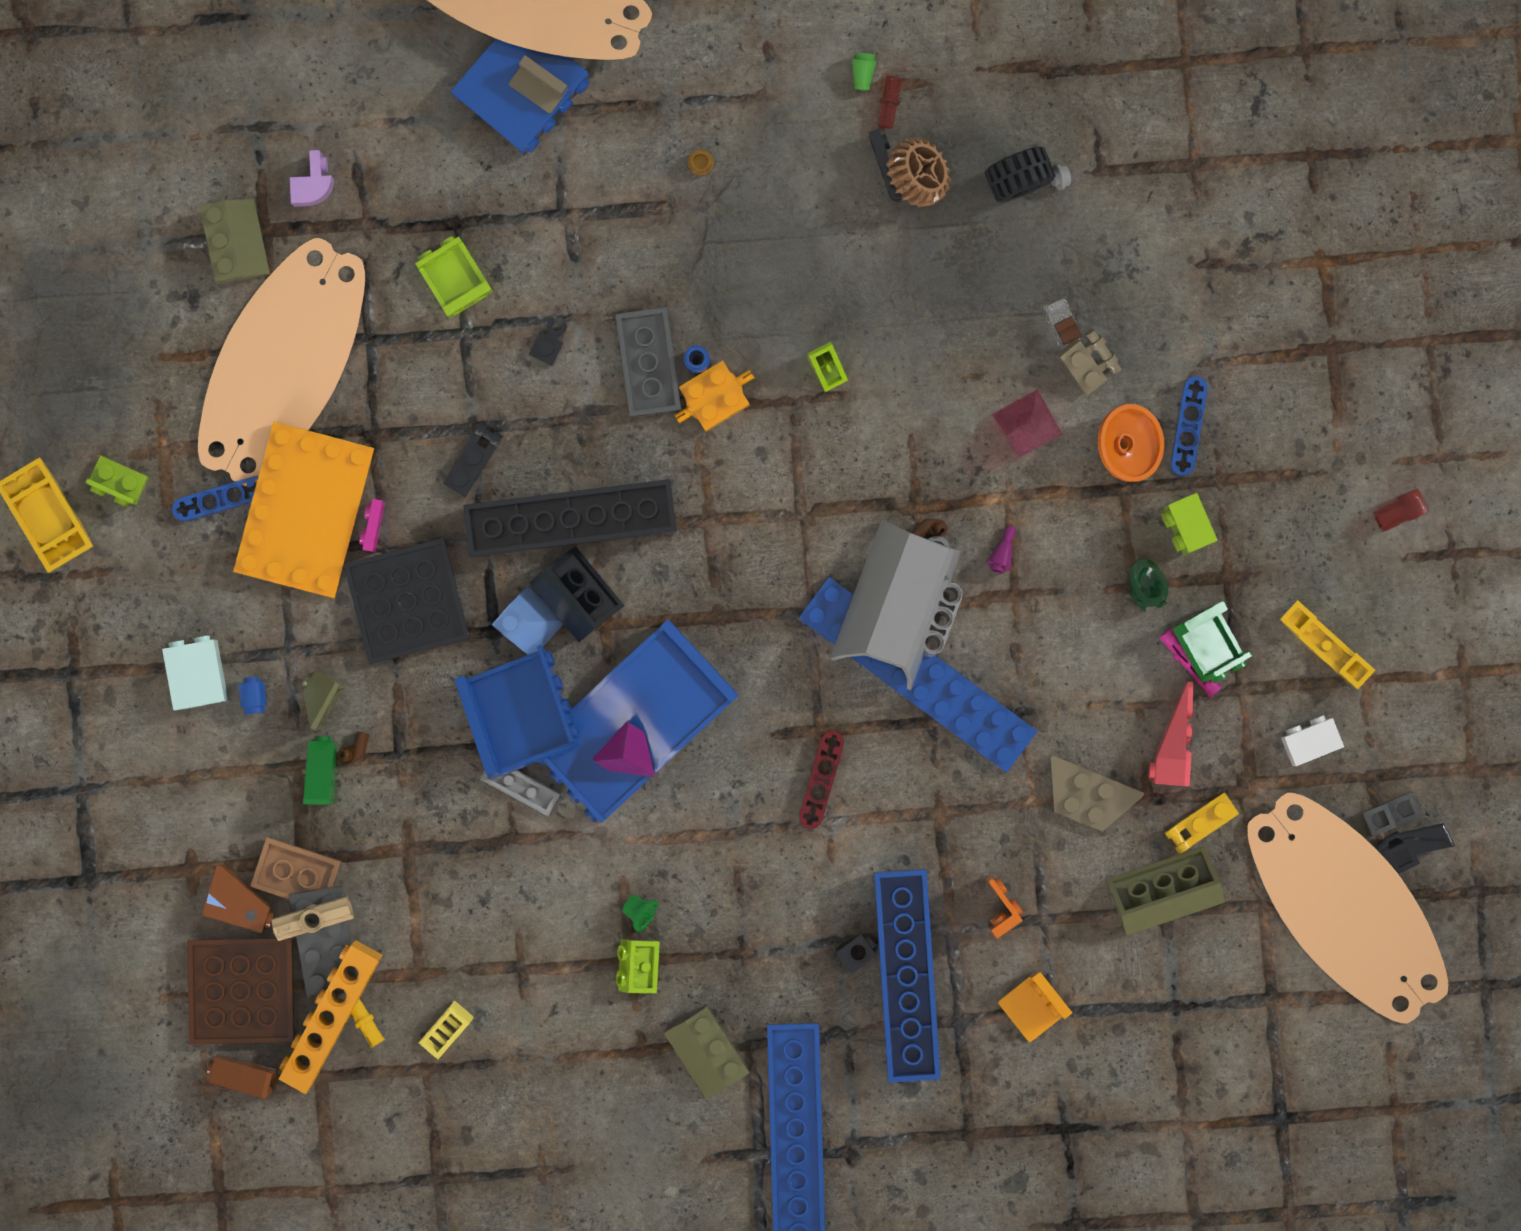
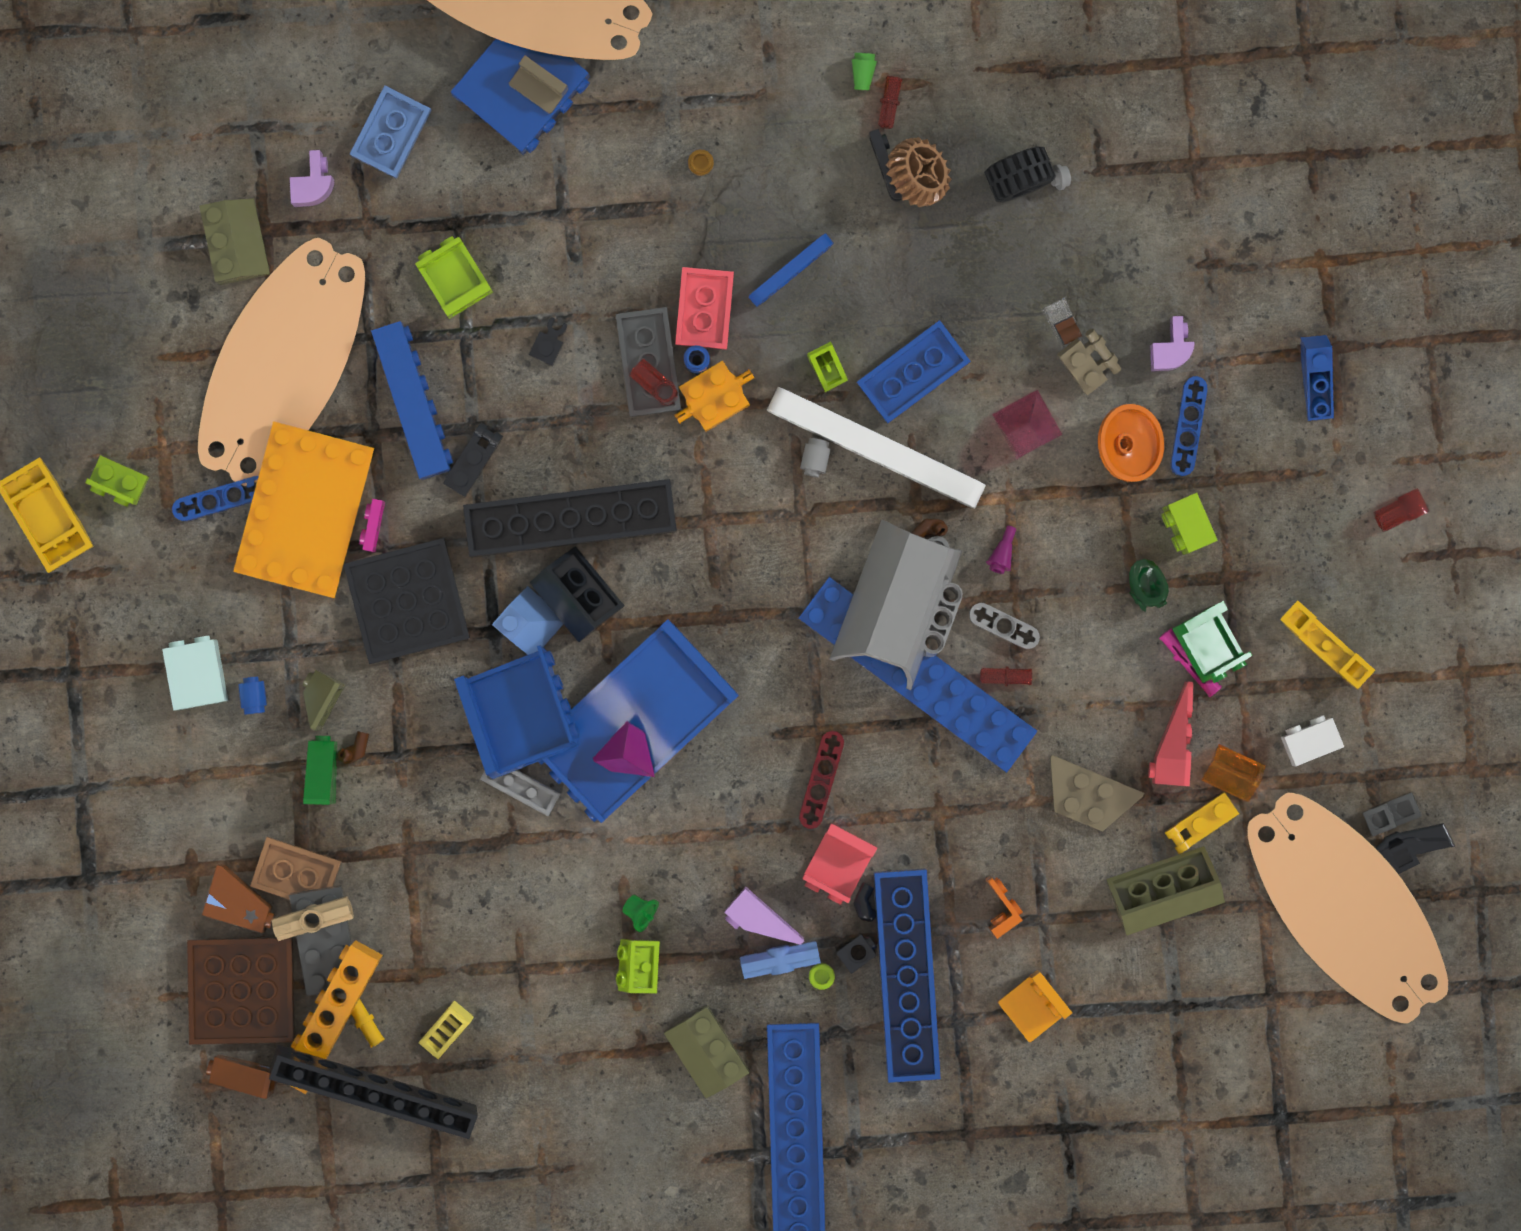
(373, 1092): none -> black brick
(390, 132): none -> medium blue plate
(411, 400): none -> blue brick
(653, 381): none -> clear red piece
(704, 308): none -> coral plate
(757, 917): none -> lavender slope
(780, 960): none -> medium blue piece
(791, 270): none -> blue beam
(815, 457): none -> light grey brick
(821, 976): none -> lime tile
(838, 864): none -> coral panel
(862, 904): none -> black arm
(876, 447): none -> white beam
(913, 372): none -> blue plate
(1006, 676): none -> clear red axle
(1018, 639): none -> light grey beam
(1174, 354): none -> lavender brick
(1234, 773): none -> clear orange panel
(1317, 377): none -> blue slope

